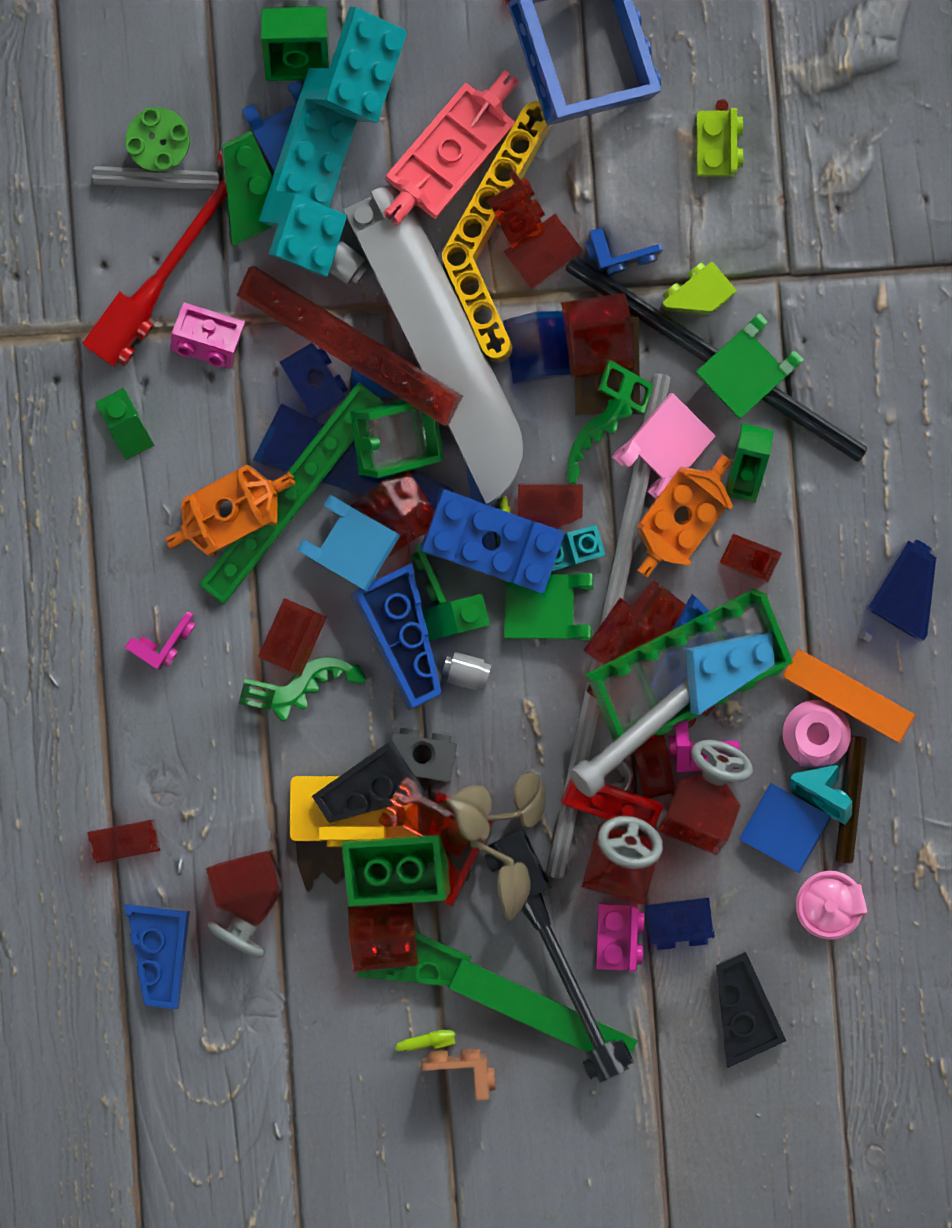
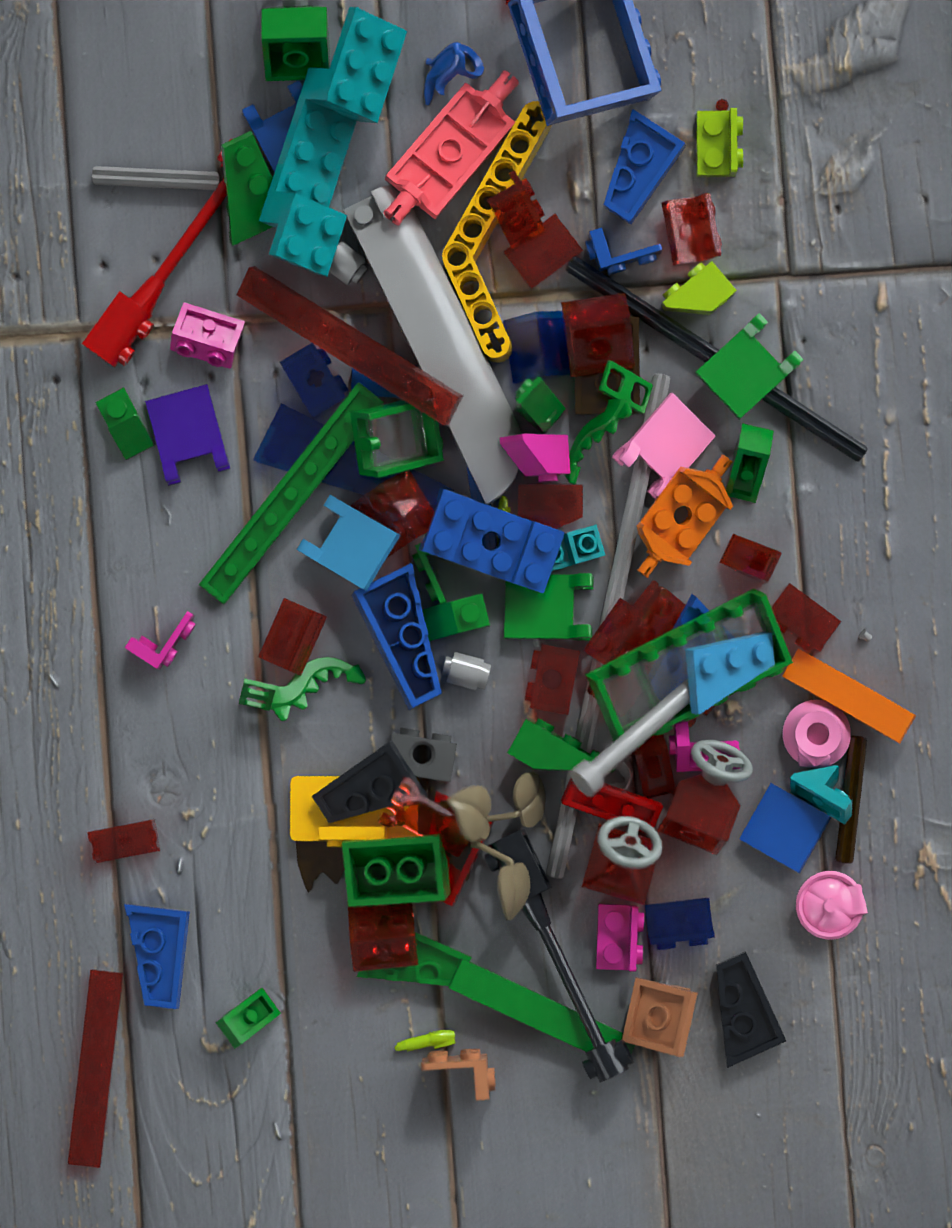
(95, 1068): none -> clear red plate
(165, 126): bright green plate -> none
(186, 430): none -> dark purple flag
(247, 890): clear red piece -> none
(248, 1018): none -> green slope
(253, 507): orange plate -> none
(449, 64): none -> blue piece
(538, 404): none -> green slope
(539, 454): none -> dark pink slope
(546, 750): none -> green slope
(565, 663): none -> clear red brick
(641, 166): none -> blue wing
(659, 1016): none -> nougat bracket
(692, 229): none -> clear red bracket
(804, 619): none -> clear red bracket
(907, 590): clear blue slope -> none

